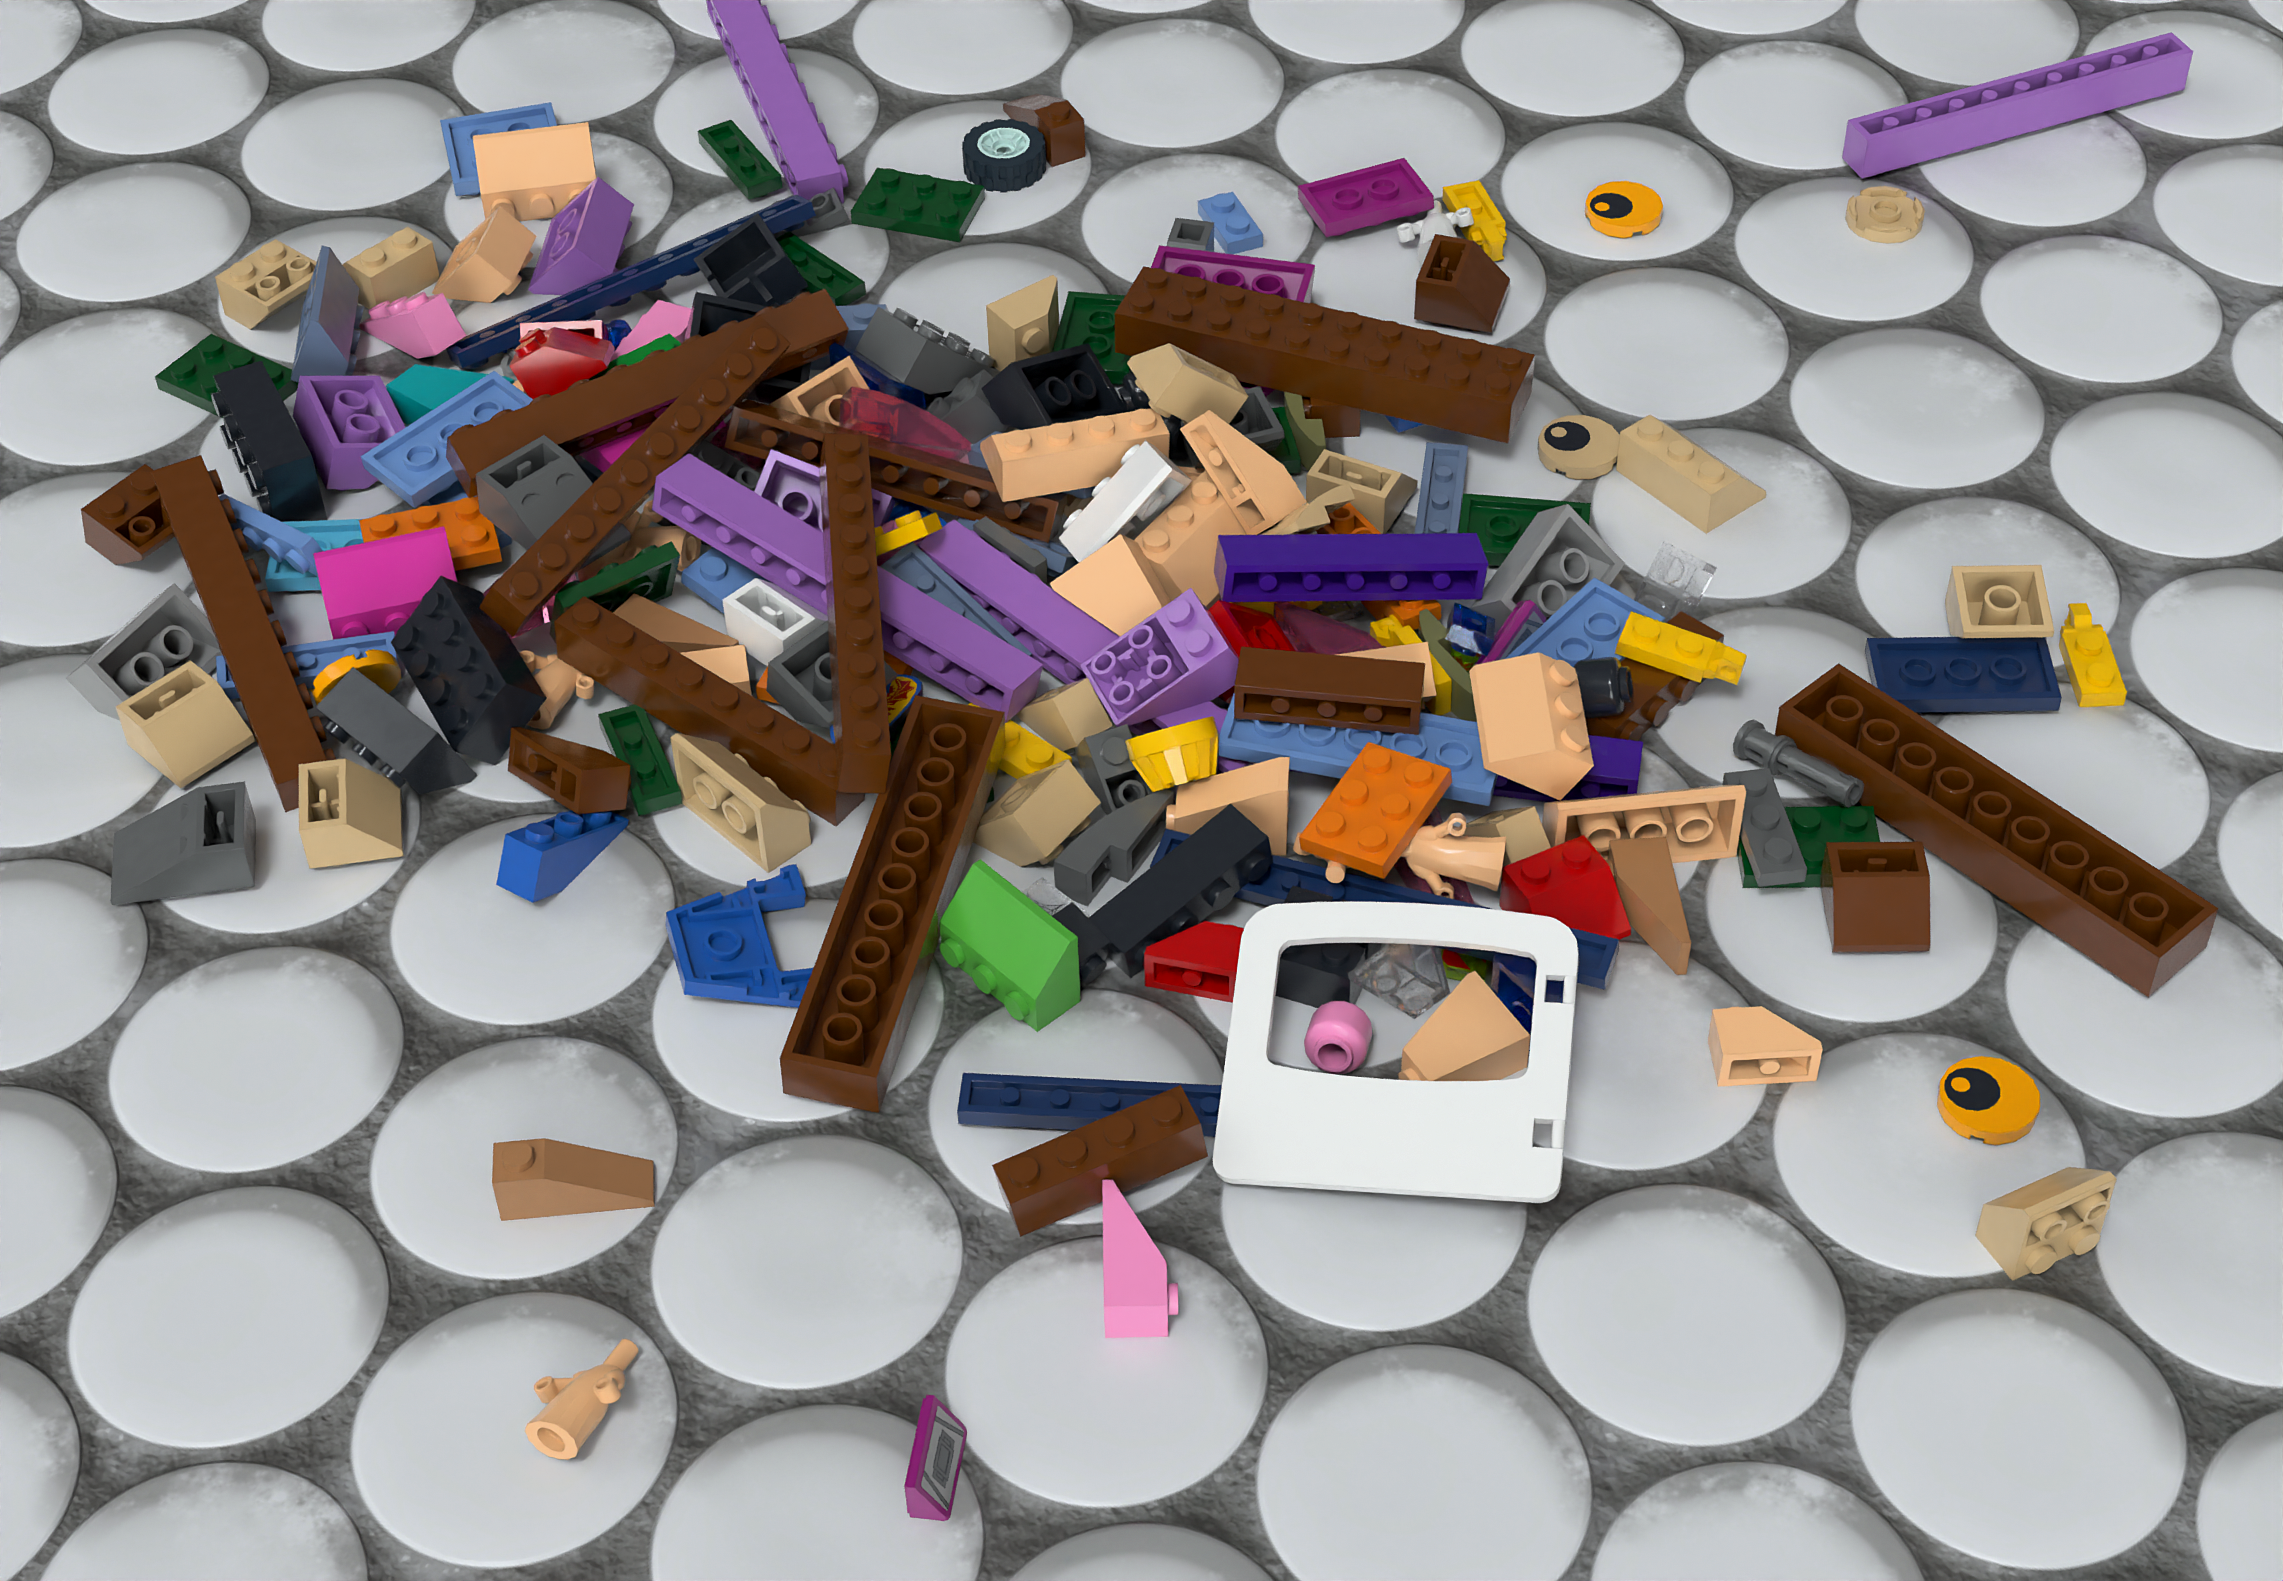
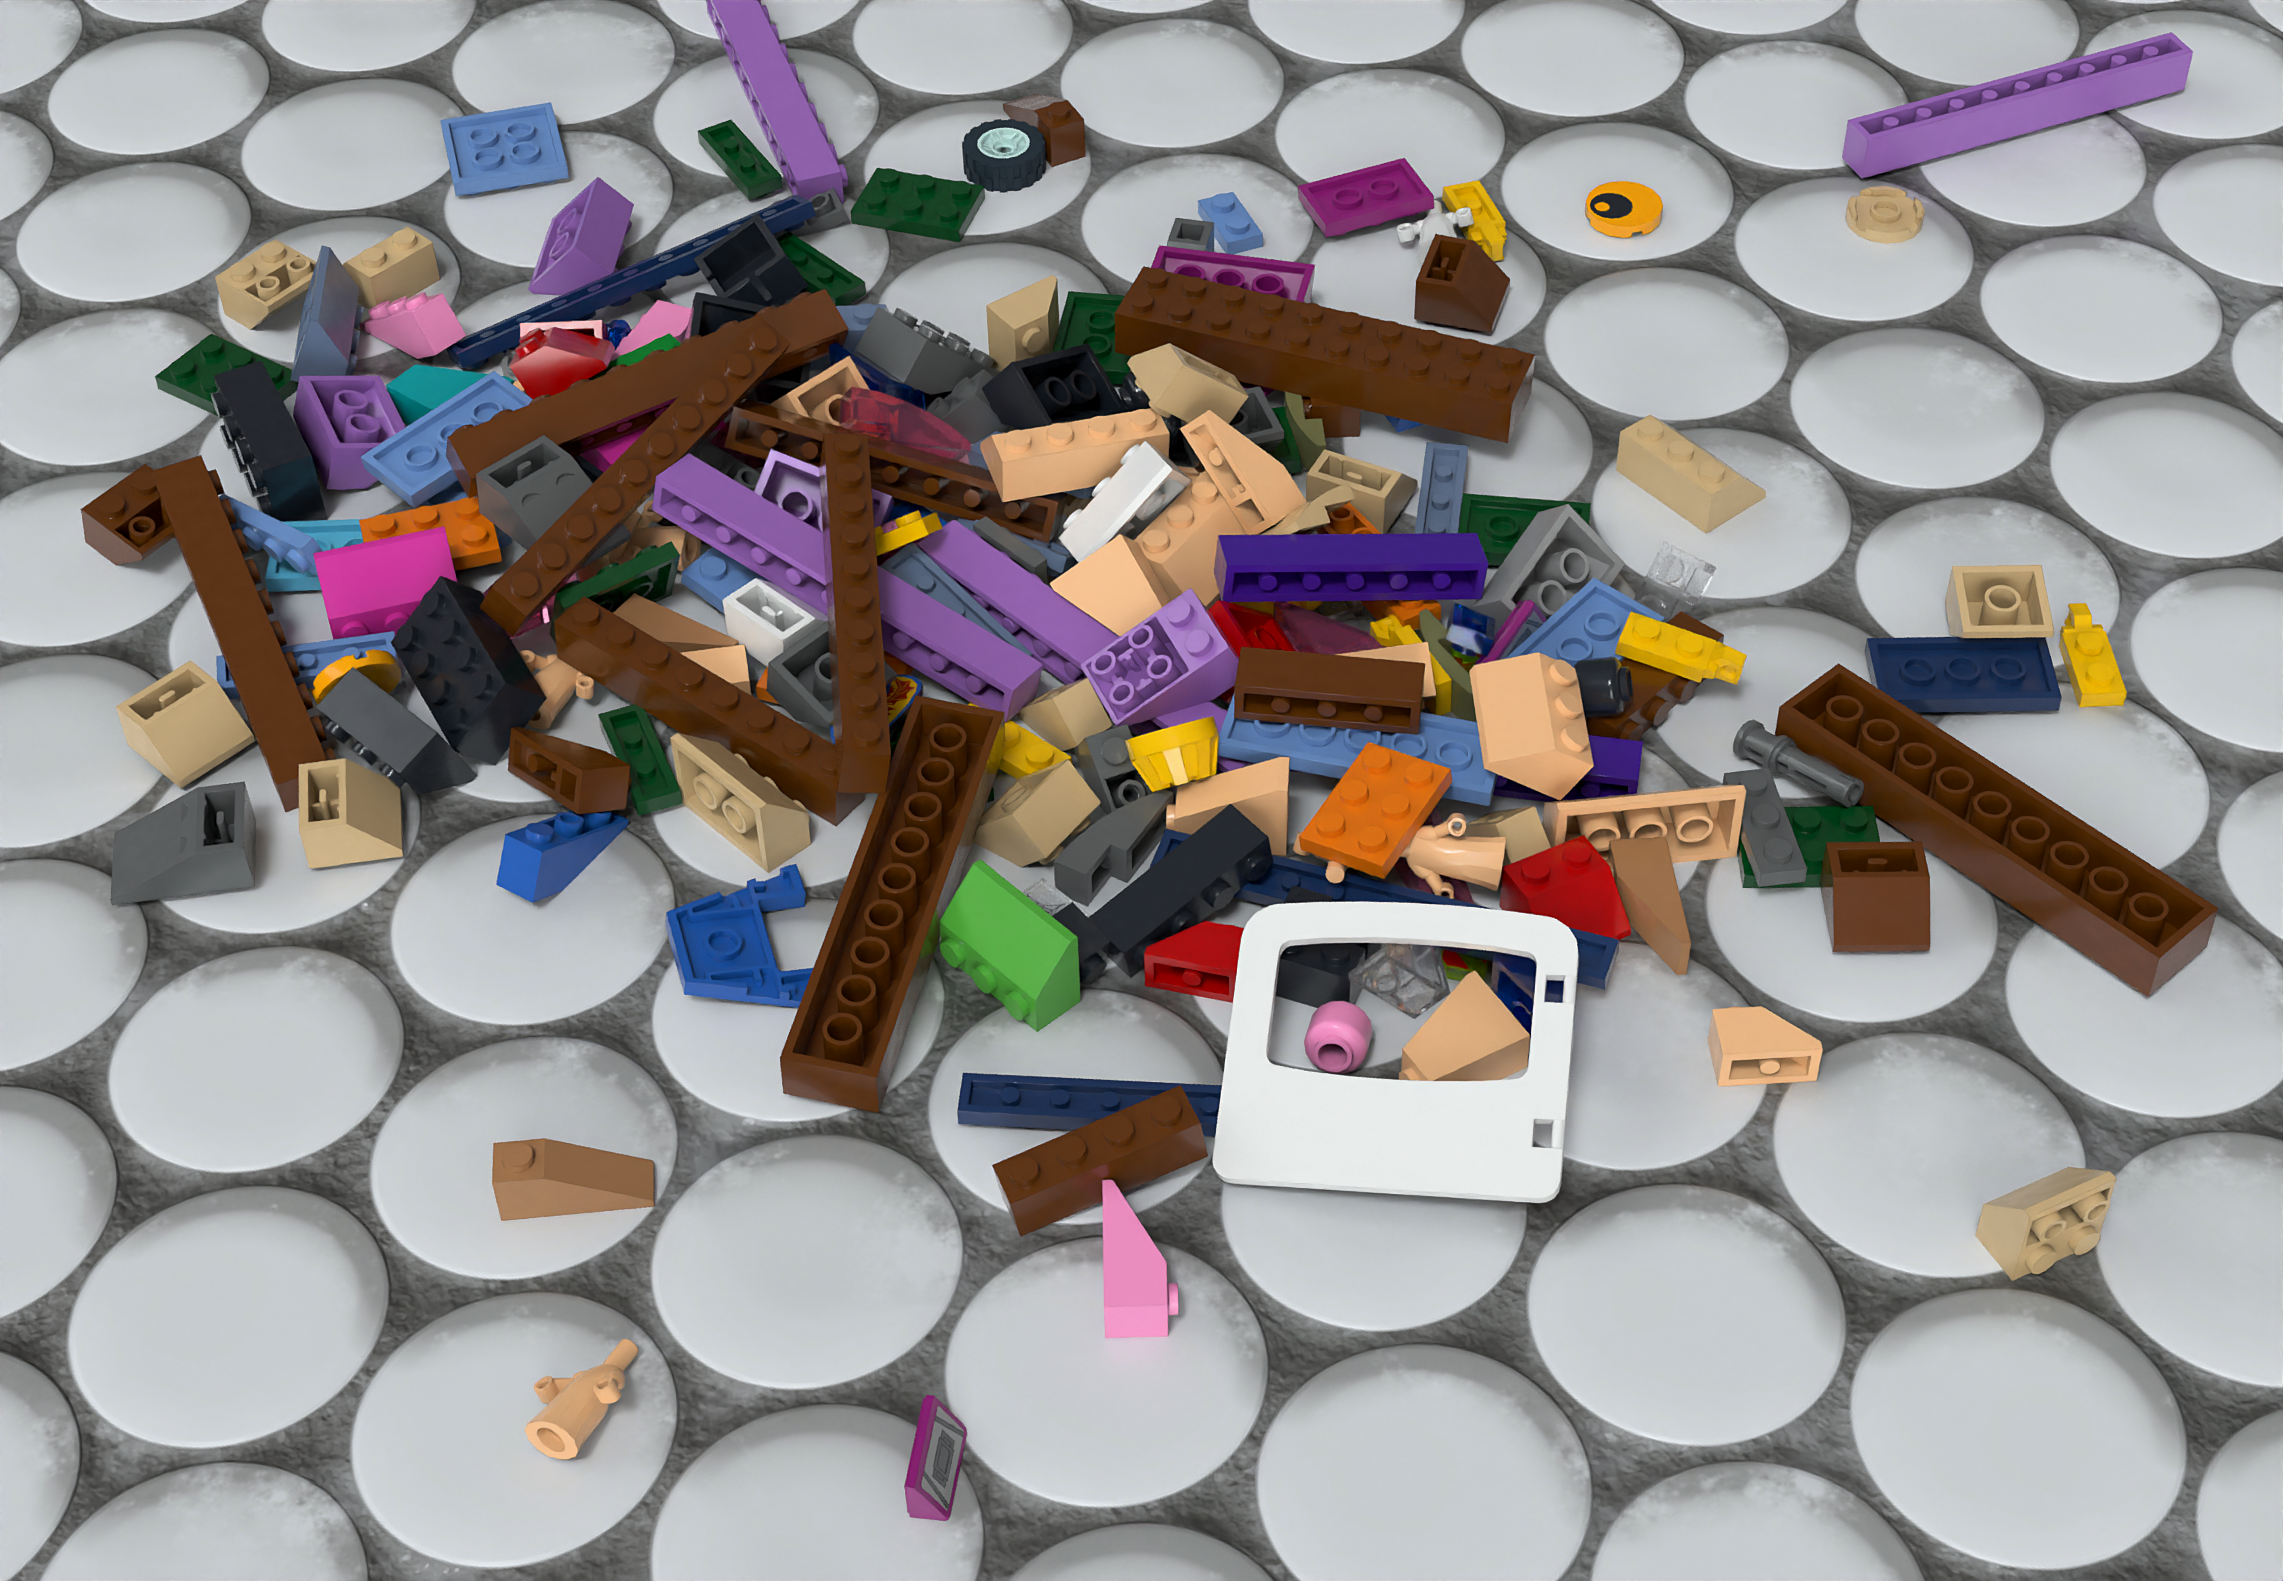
(145, 650): light grey slope -> none
(487, 260): light nougat slope -> none
(534, 169): light nougat slope -> none
(1579, 446): tan tile -> none
(1988, 1100): light orange tile -> none

